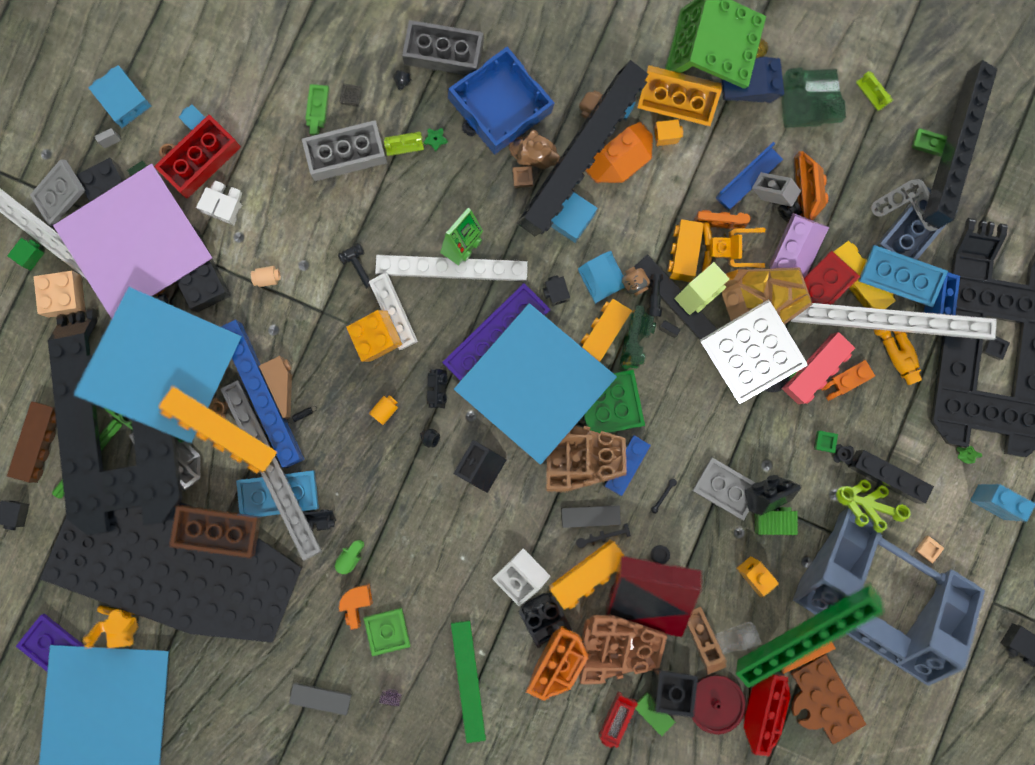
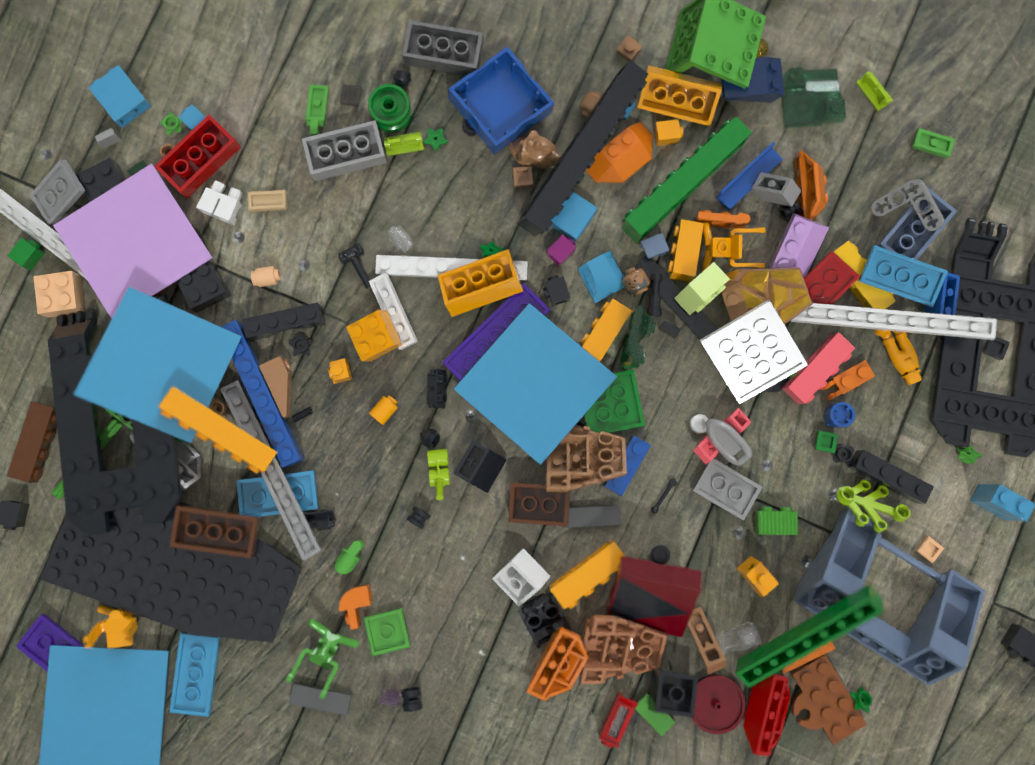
(171, 118): none -> bright green plate
(195, 674): none -> dark azure tile
(267, 200): none -> tan tile
(293, 318): none -> black arch
(296, 345): none -> black plate
(324, 653): none -> bright green piece
(339, 371): none -> light orange brick
(390, 108): none -> green wheel
(400, 238): none -> clear brick
(411, 699): none -> black wheel
(418, 517): none -> black wheel
(439, 470): none -> lime beam
(462, 238): bright green slope -> none
(468, 681): green tile -> none
(479, 283): none -> light orange slope
(490, 249): none -> green plate
(535, 506): none -> reddish brown brick
(561, 250): none -> magenta brick
(581, 542): black piece -> none
(629, 48): none -> medium nougat plate
(654, 246): none -> sand blue panel
(685, 180): none -> green brick
(698, 423): none -> white tile
(706, 450): none -> coral arch
(727, 441): none -> light grey piece
(770, 494): black slope -> none
(839, 415): none -> blue piece
(865, 696): none -> green plate
(960, 145): black brick -> none

